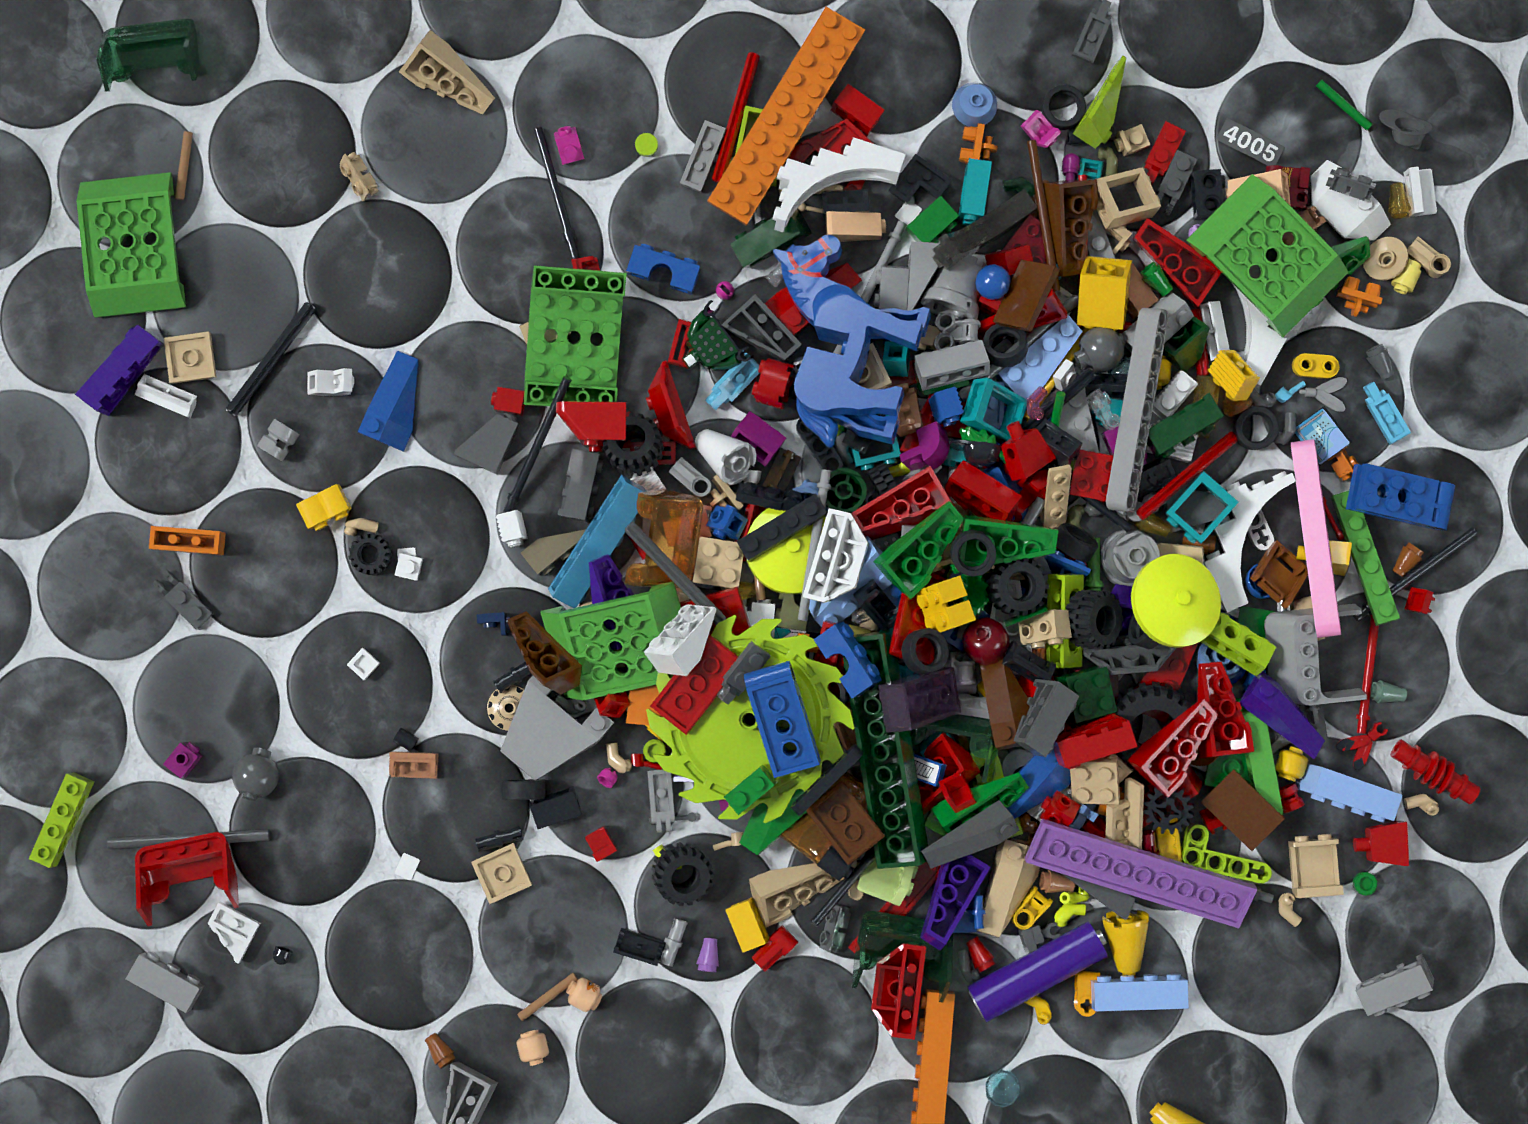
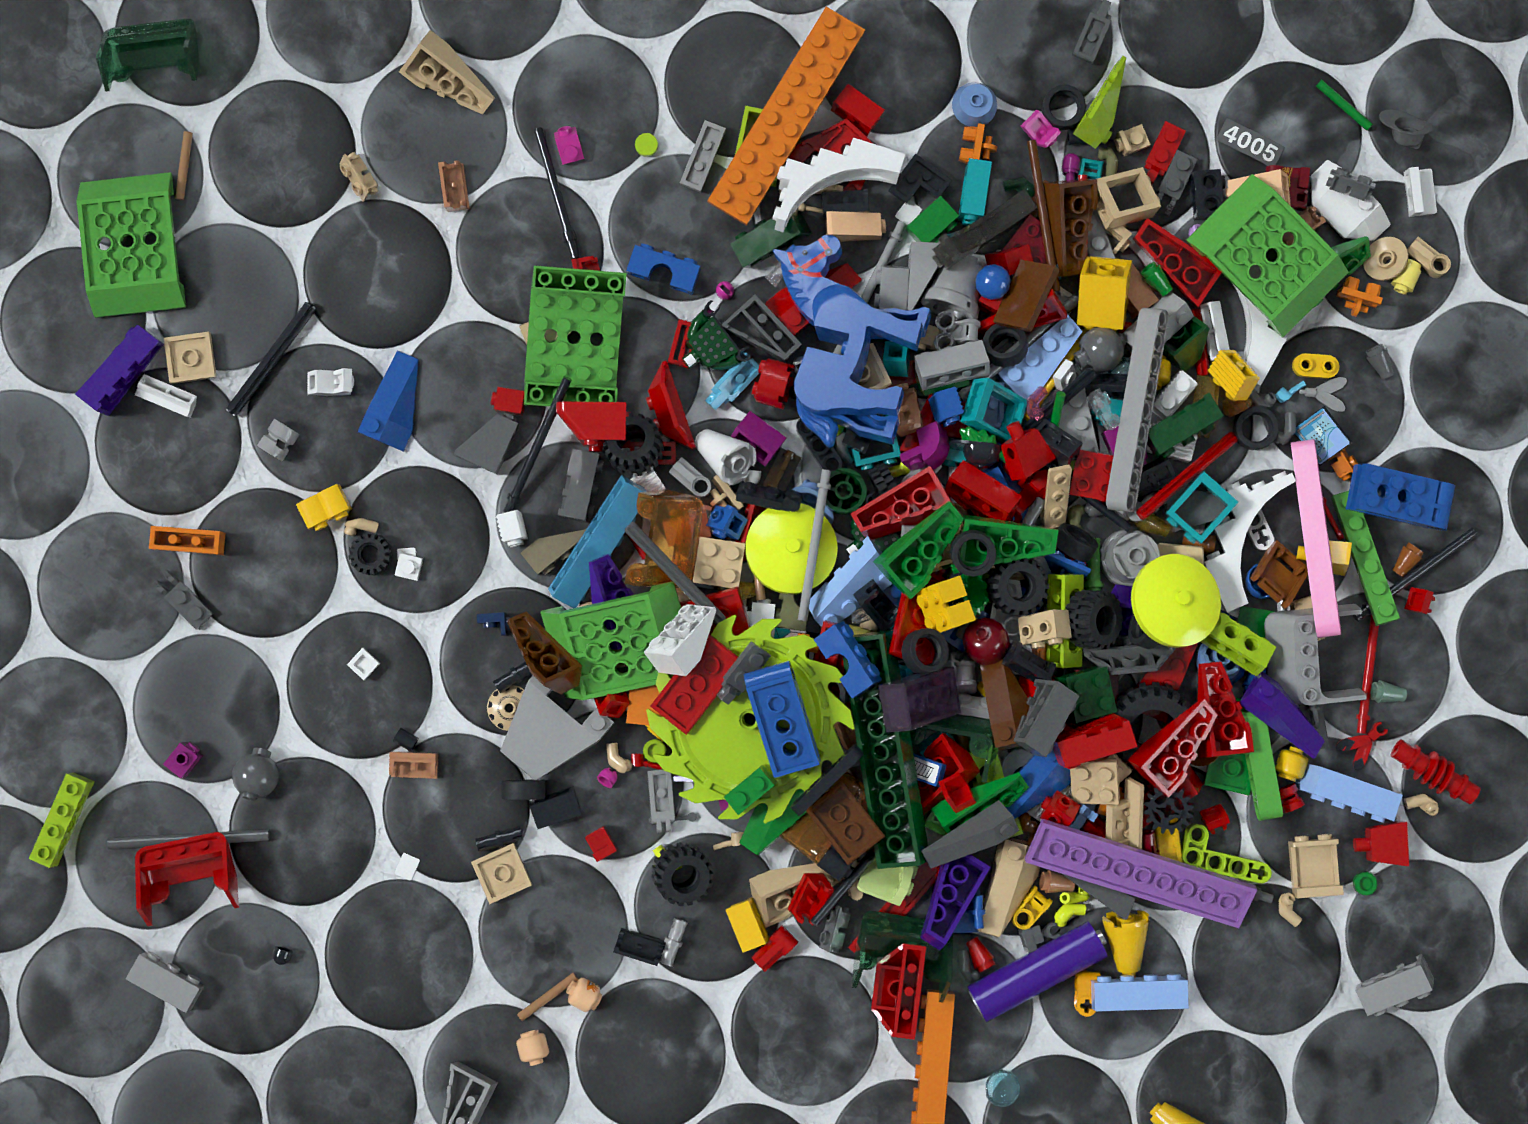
(233, 929): white wing -> none
(439, 1050): dark orange cone -> none
(454, 186): none -> nougat hinge
(570, 706): dark grey arm -> none
(708, 956): medium lavender cone -> none
(736, 116): red axle -> none
(782, 527): black plate -> none
(810, 896): none -> red hinge
(837, 558): white wedge -> none
(1018, 618): green sticker -> none
(1042, 1009): yellow arm -> none
(1242, 810): reddish brown tile -> none
(1385, 414): medium azure hinge -> none
(1398, 201): clear yellow cone -> none

